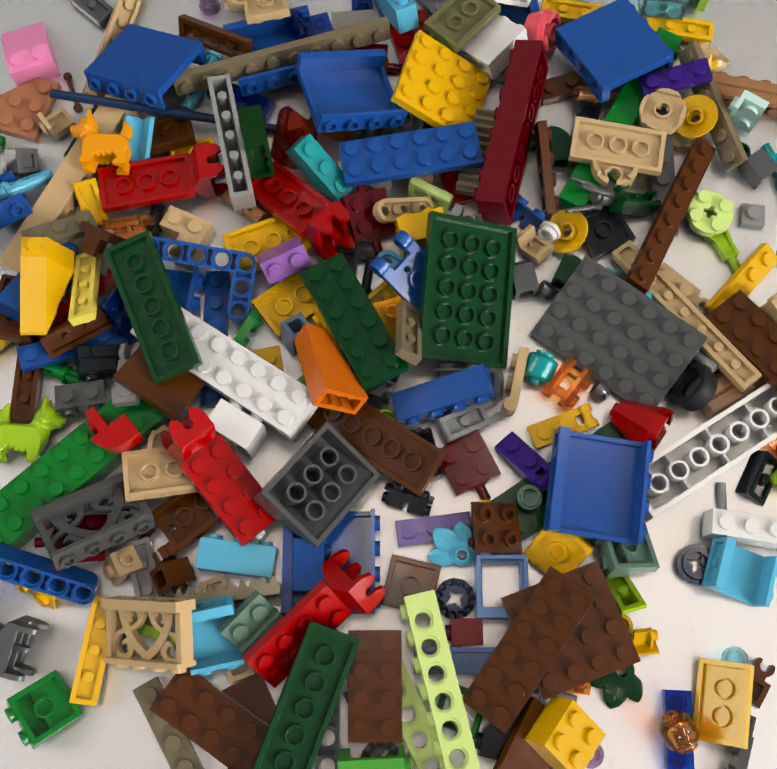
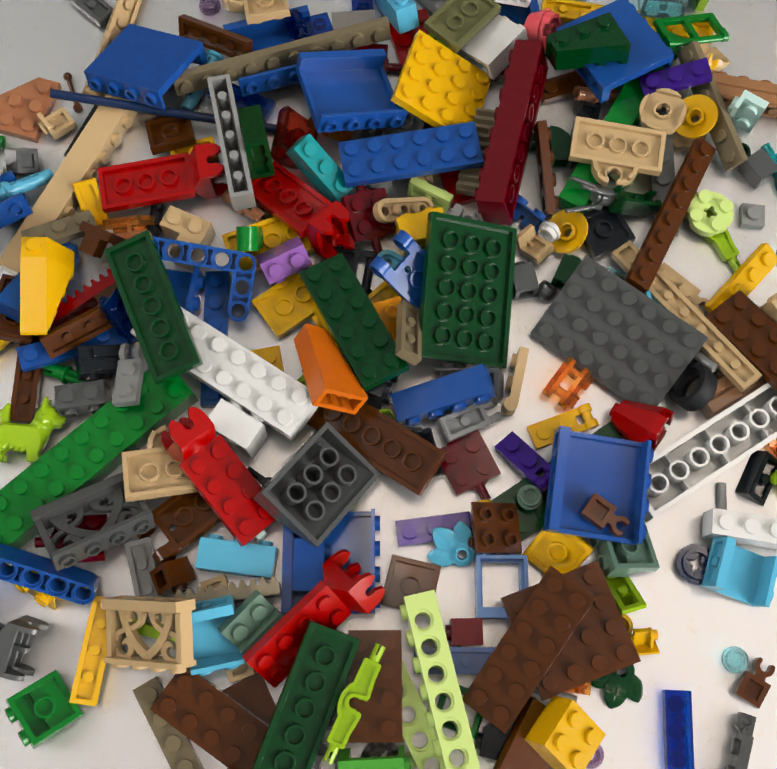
(29, 54): bright pink slope -> none
(85, 289): light yellow plate -> none
(101, 147): light orange animal -> none
(115, 437): red brick -> none
(120, 564): tan bracket -> none
(142, 137): medium azure panel -> none
(168, 397): reddish brown tile -> none
(249, 238): none -> green piece
(251, 323): green plate -> none
(260, 478): none -> black hand
(290, 329): sand blue brick -> none
(348, 716): none -> lime piece
(399, 494): black hinge -> none
(467, 600): dark blue gear -> none
(540, 367): teal head -> none
(588, 42): none -> dark green wedge
(599, 389): flat silver hinge -> none
(600, 513): none -> reddish brown plate
(679, 732): clear orange head -> none
(721, 33): none -> green window
(723, 702): yellow plate -> none

